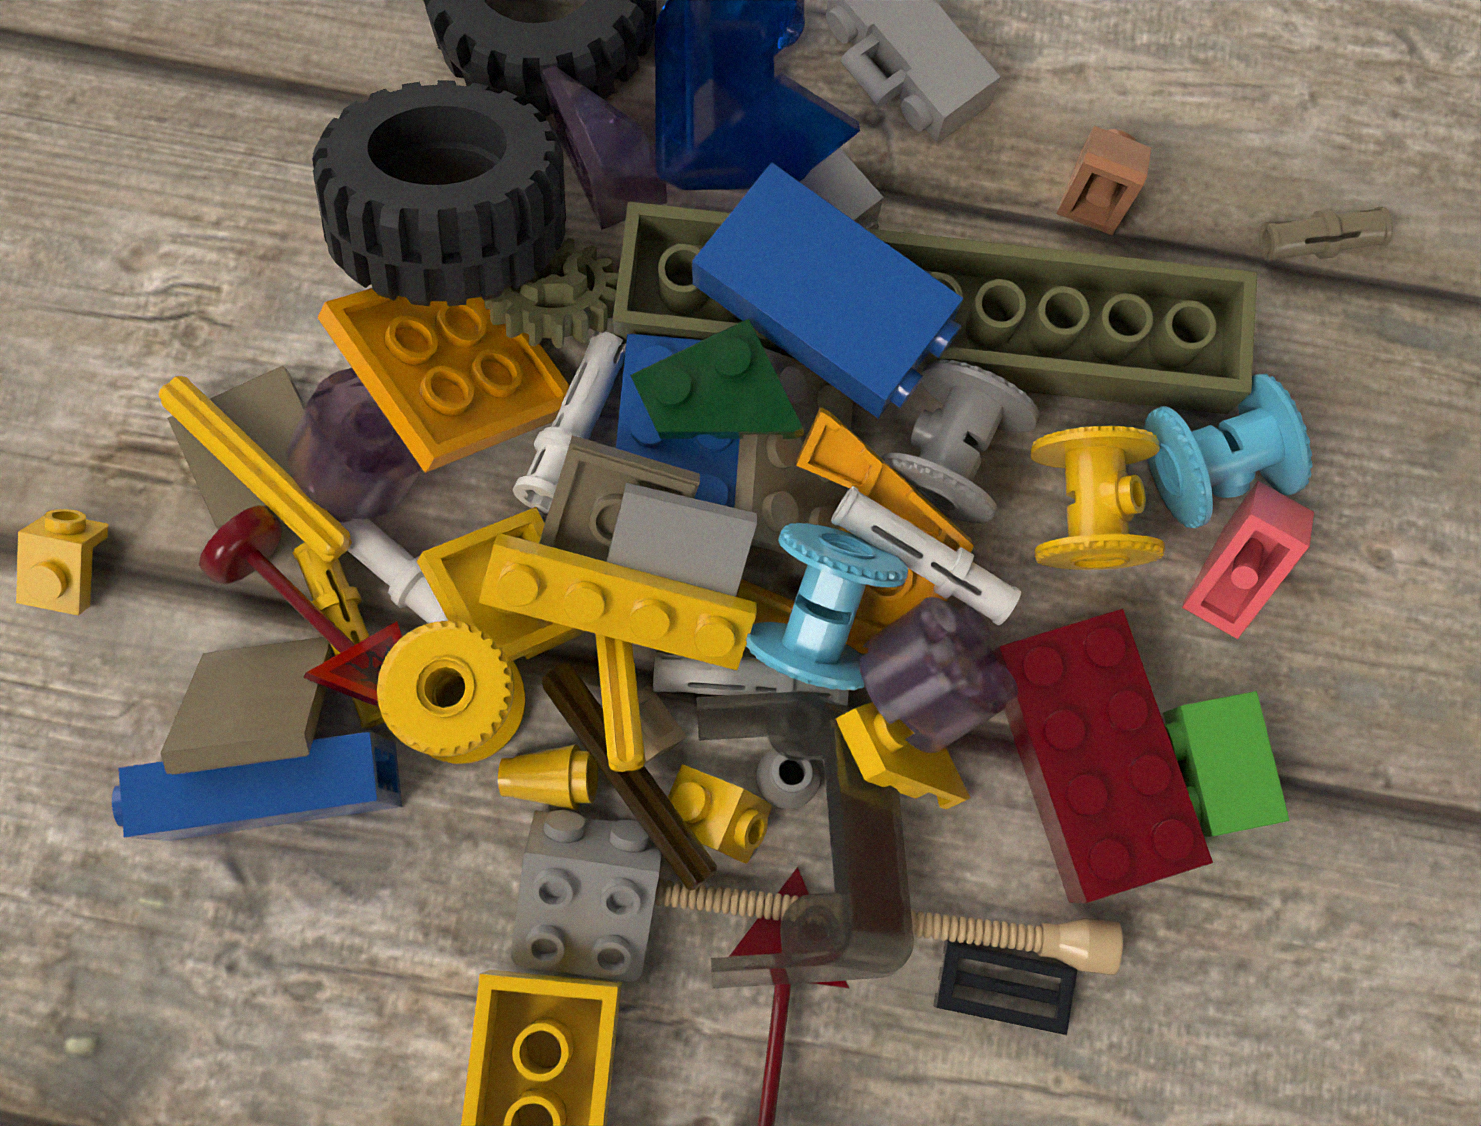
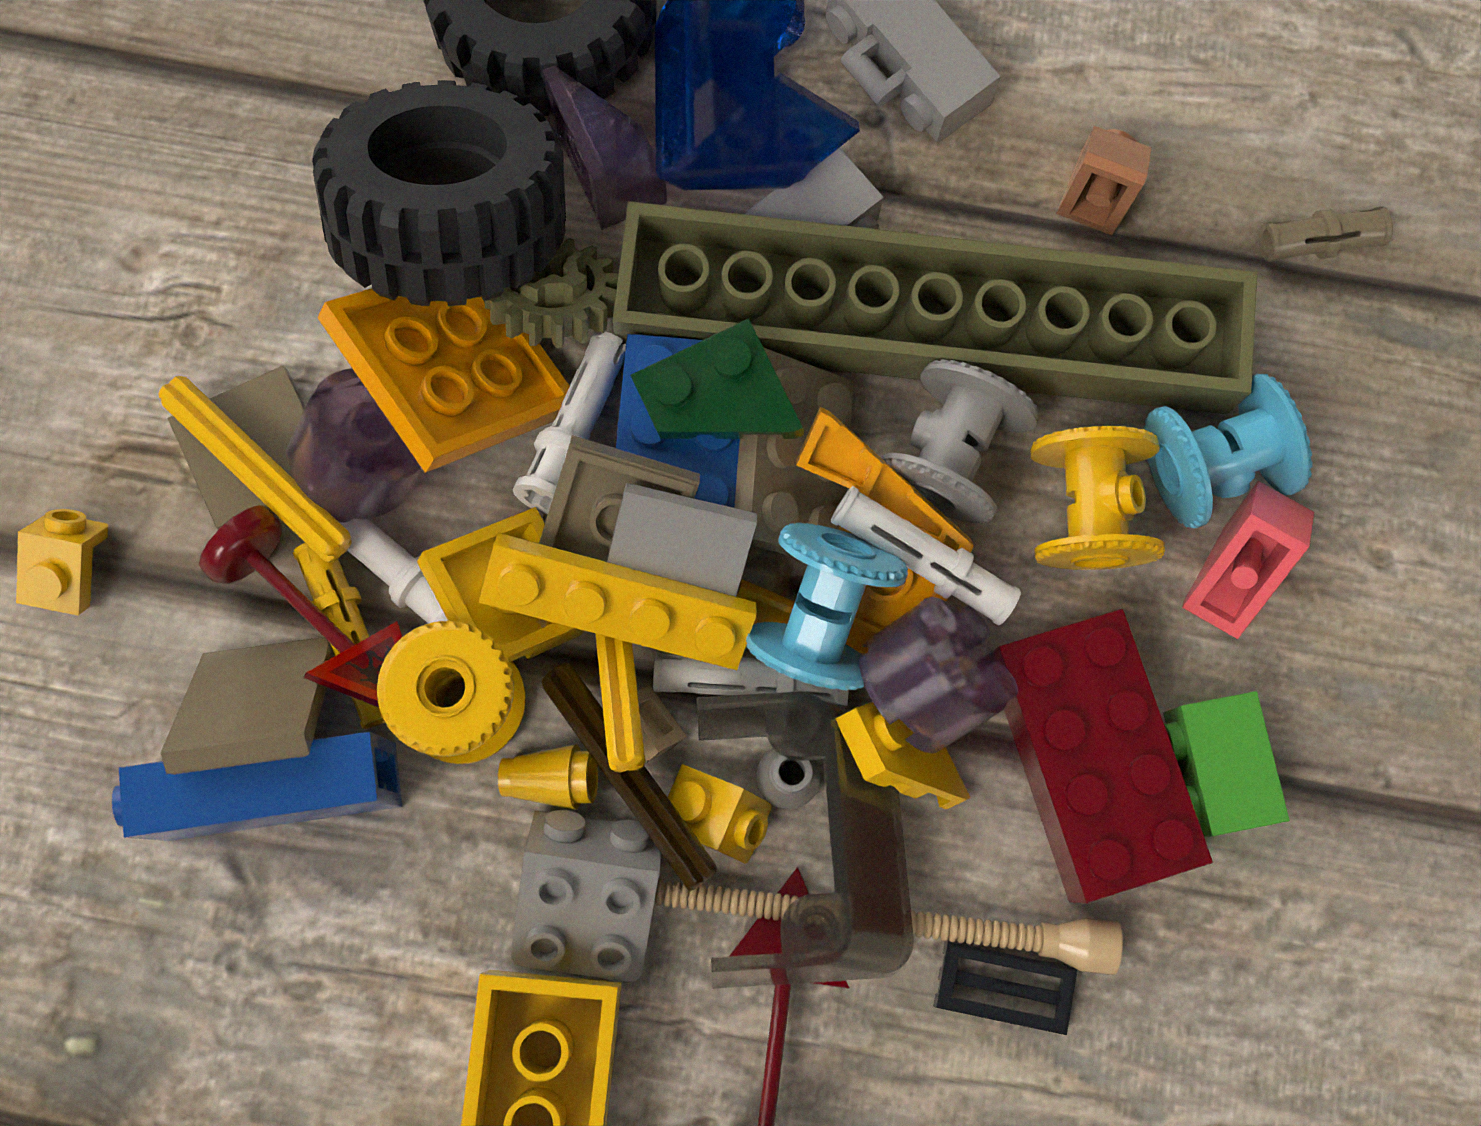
(827, 291): blue brick -> none

